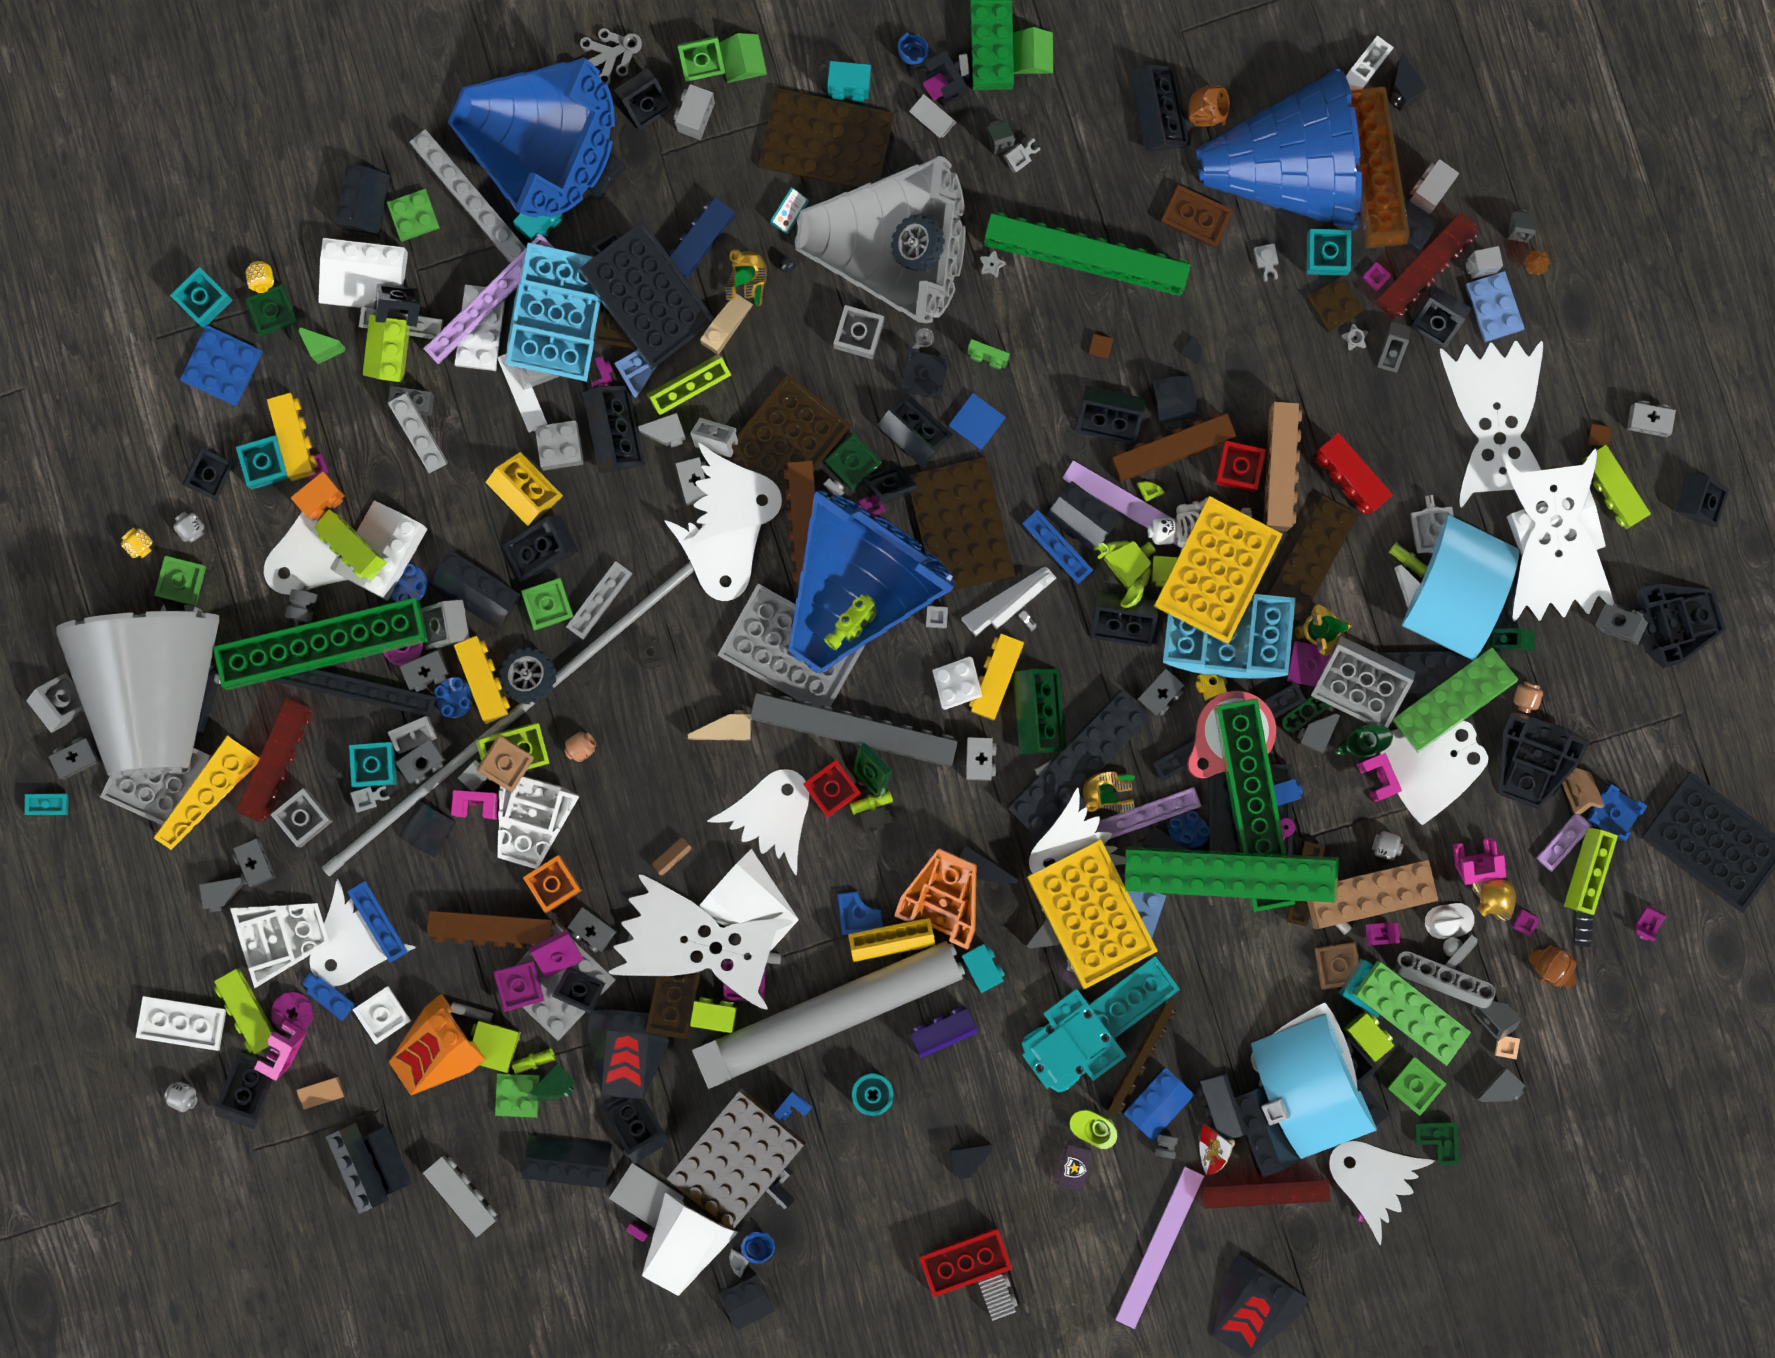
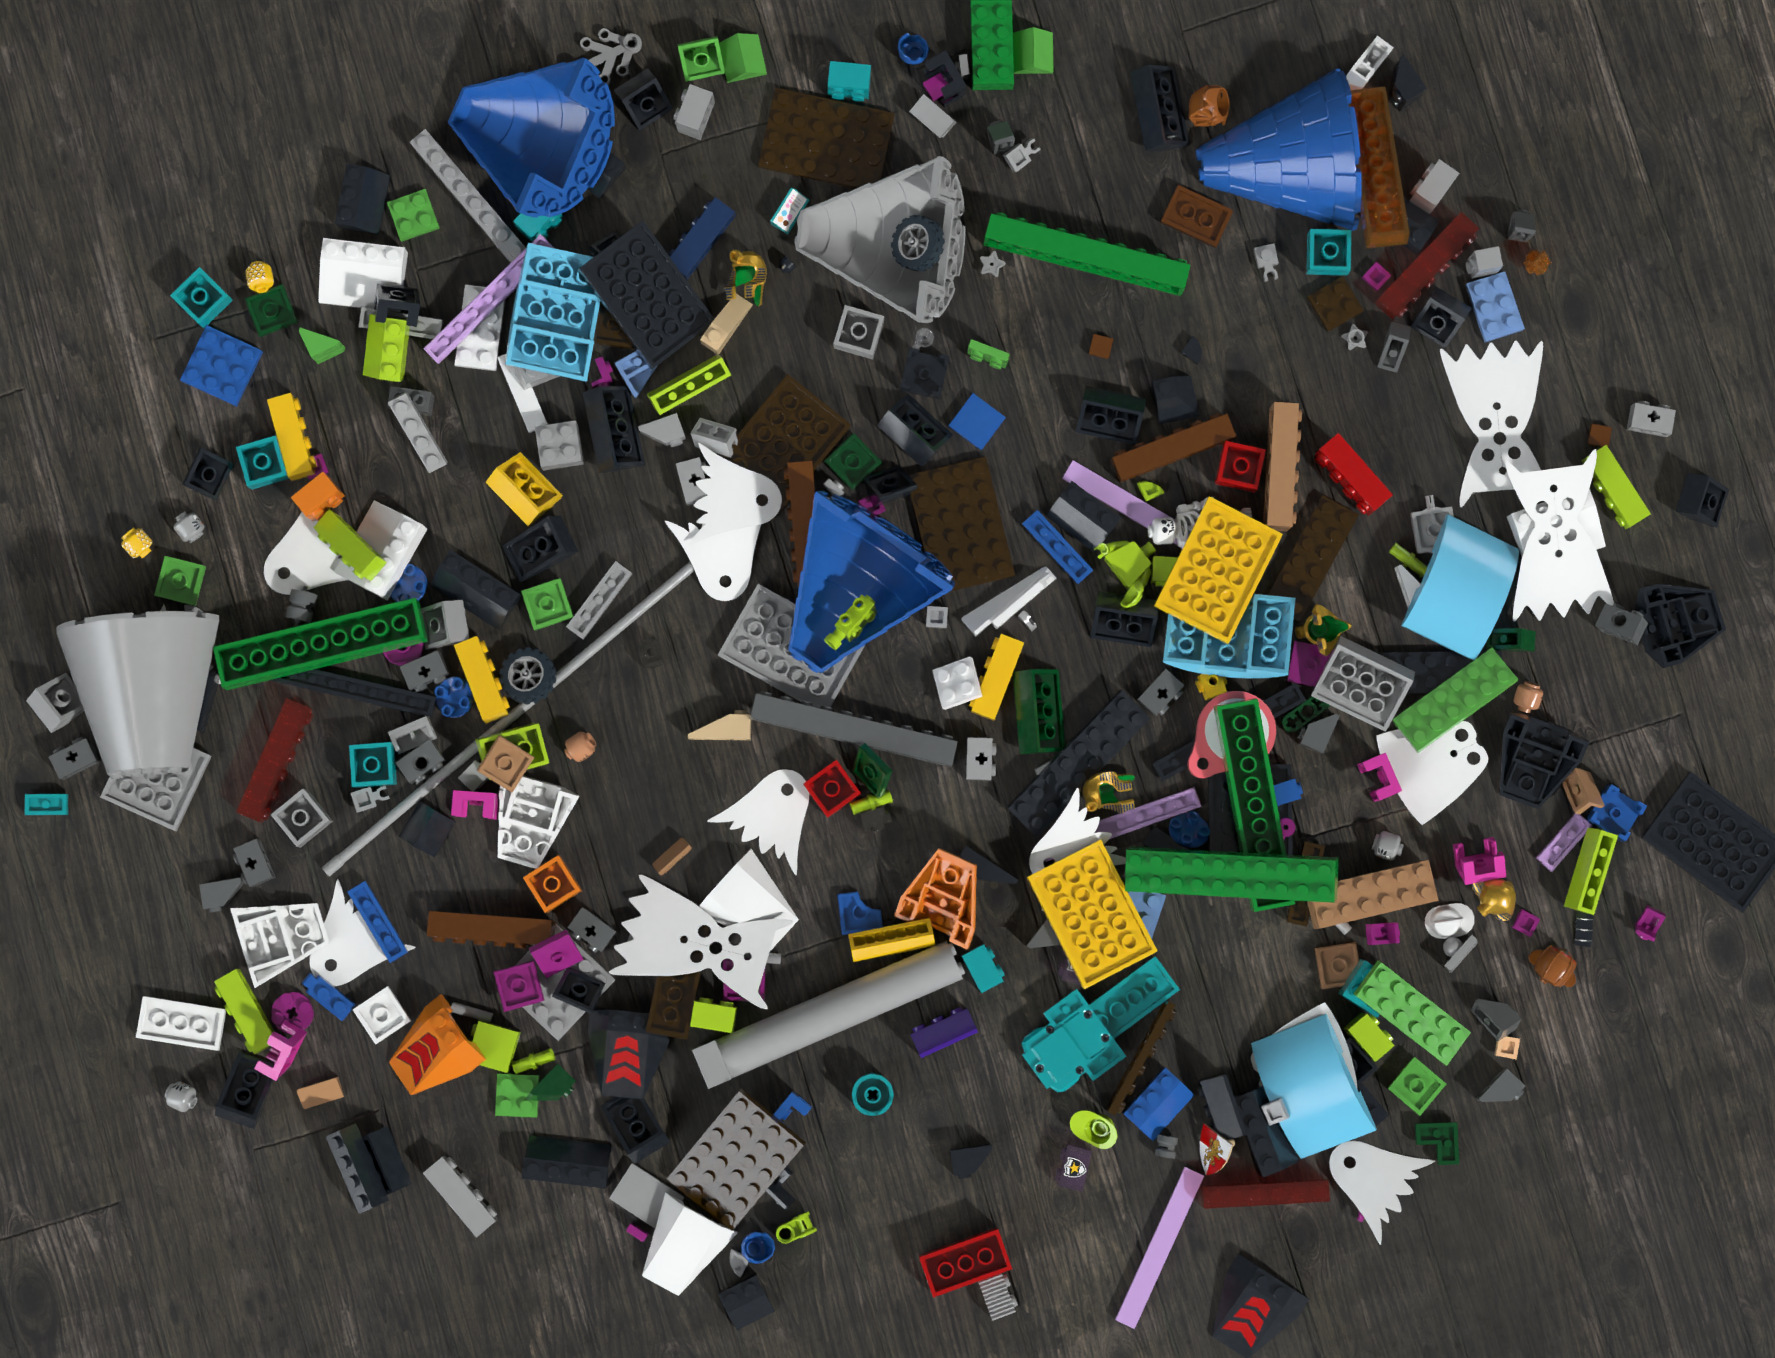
(217, 778): yellow wing -> none
(797, 1228): none -> lime piece
(1366, 741): dark green hair -> none
(1439, 971): light grey beam -> none

